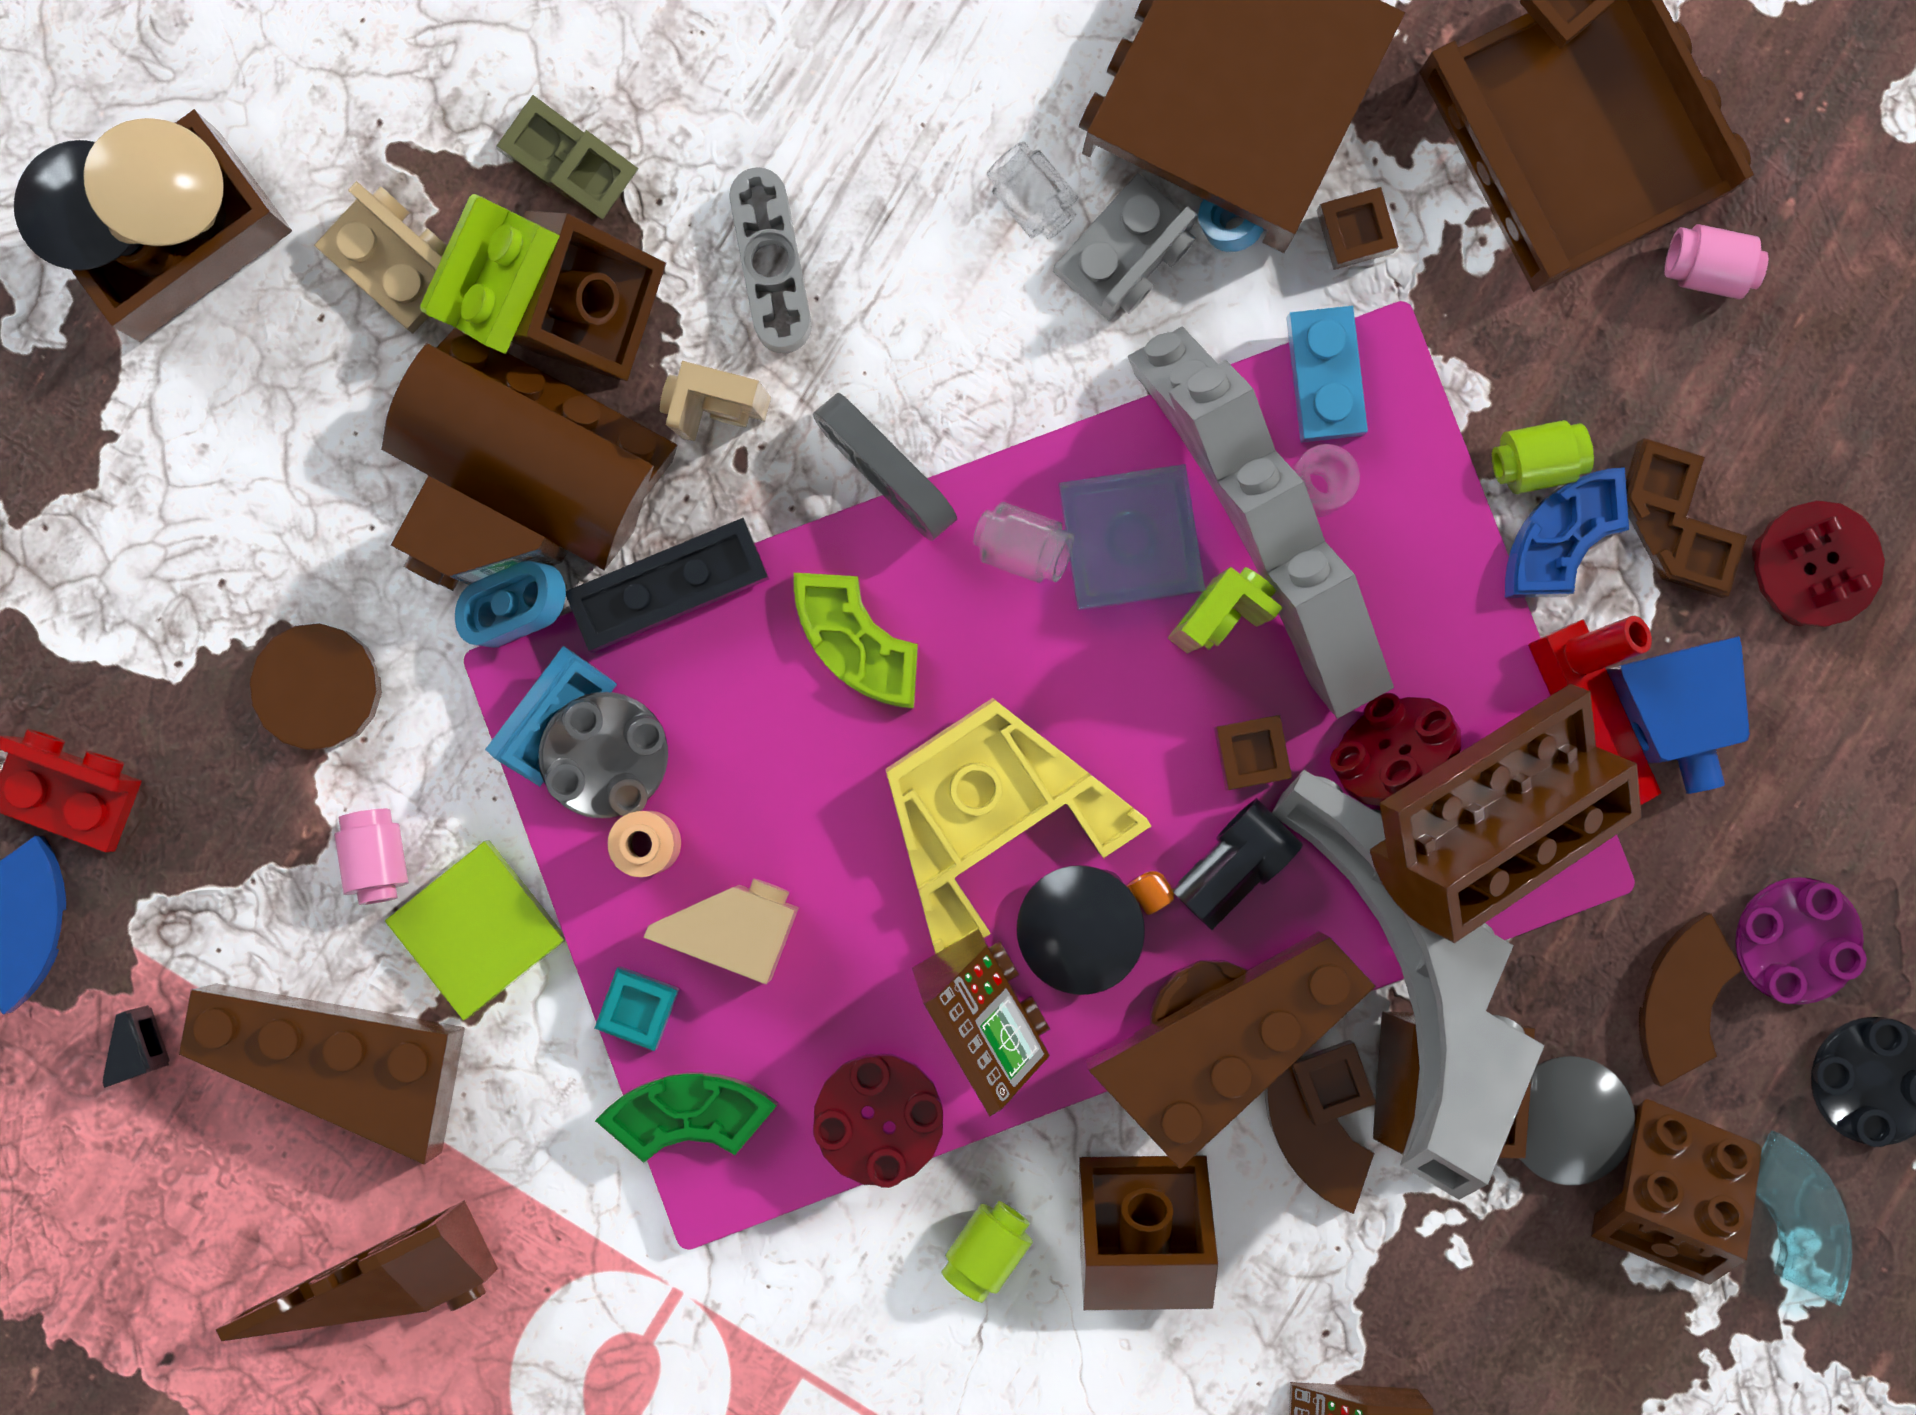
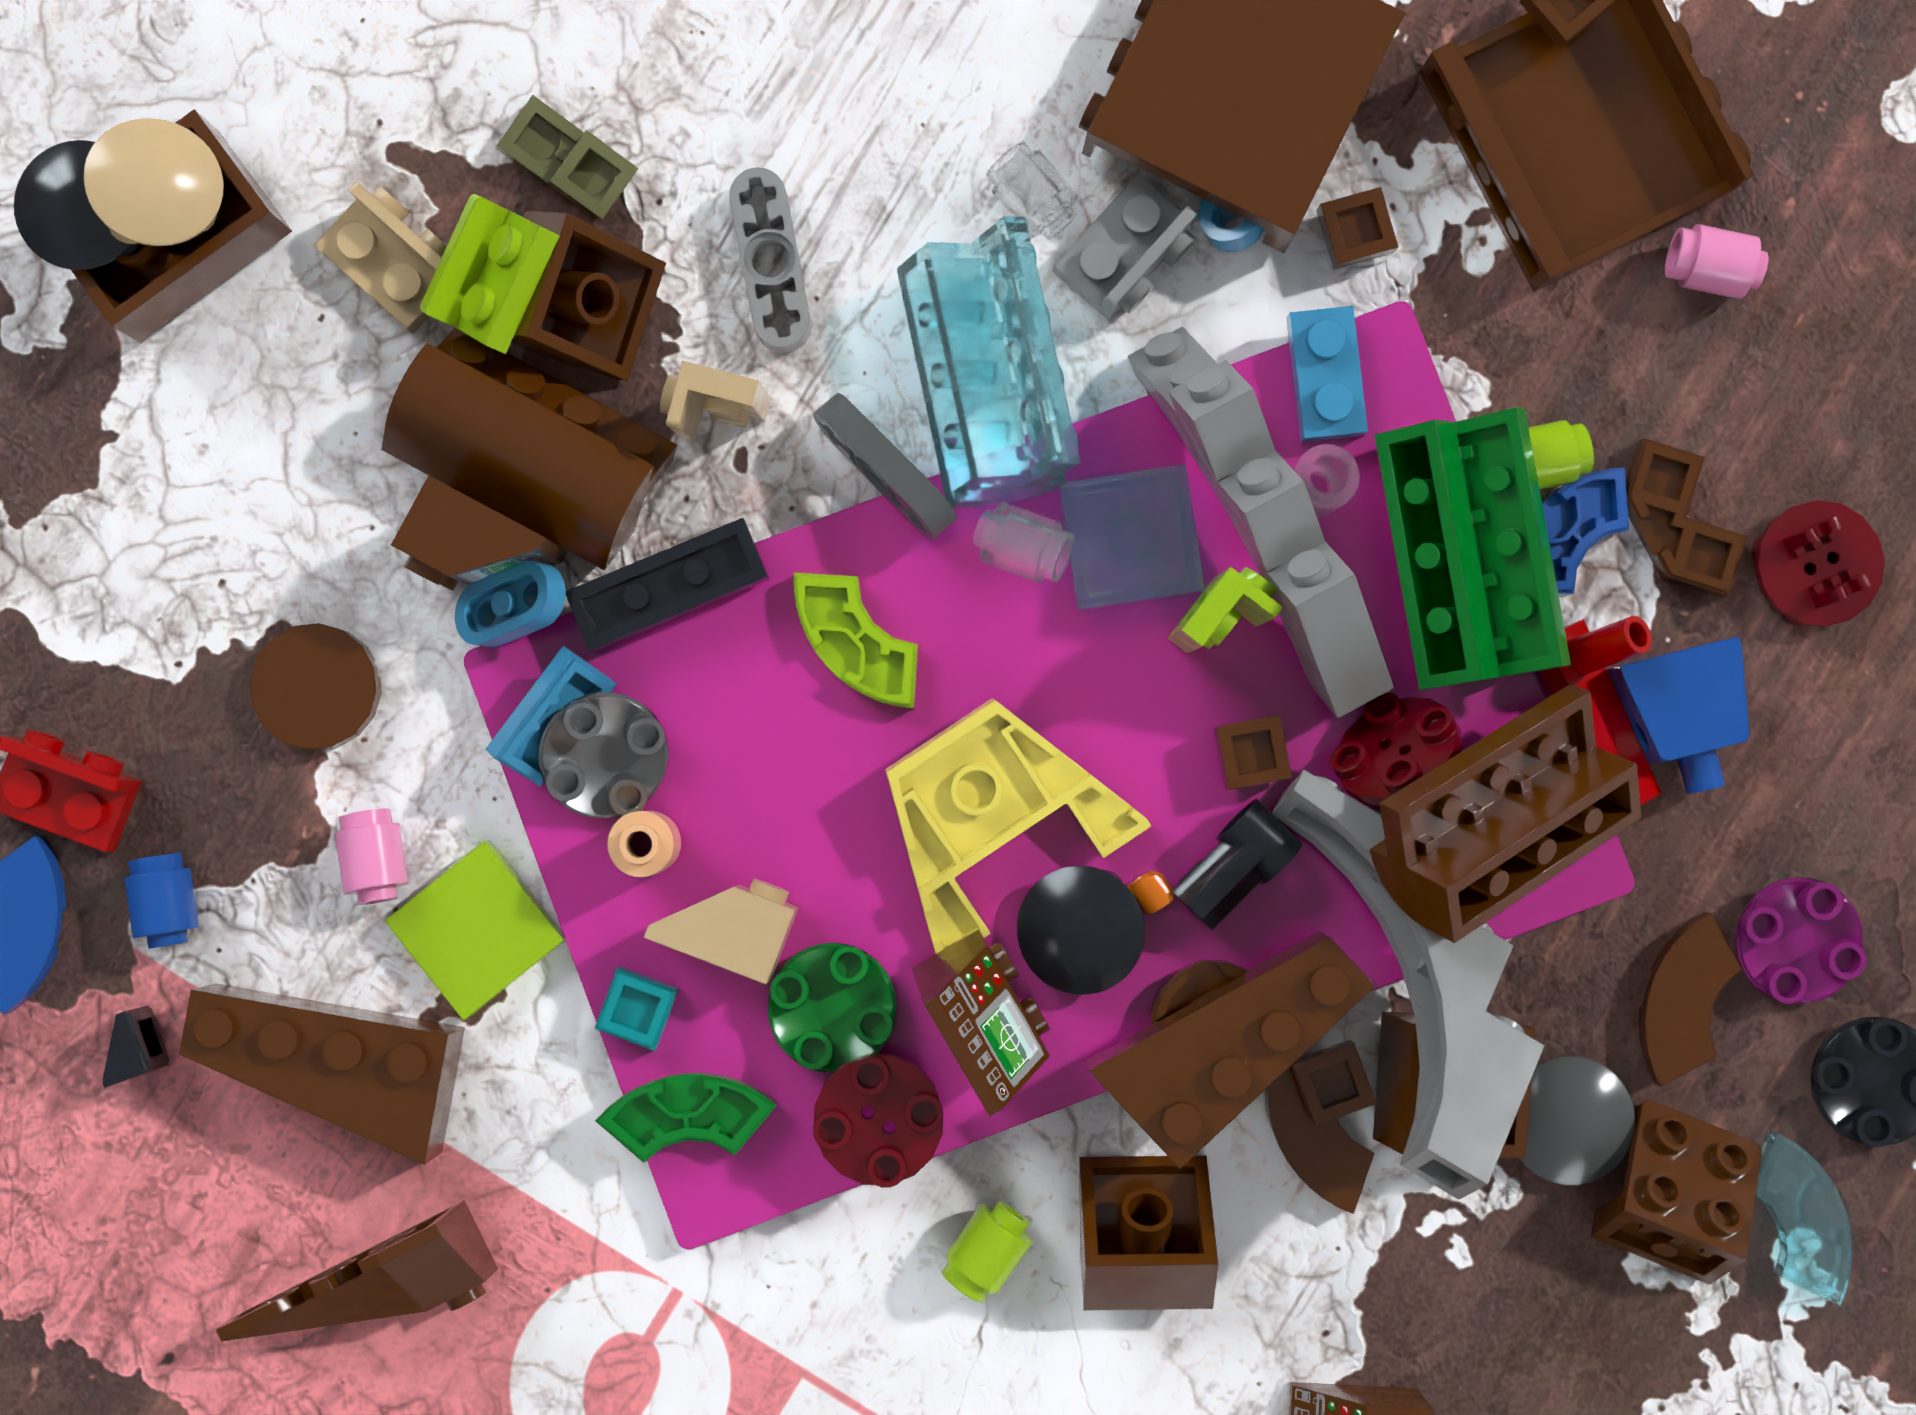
(161, 900): none -> blue brick
(831, 1006): none -> green dish
(988, 367): none -> clear light blue brick
(1472, 549): none -> green brick

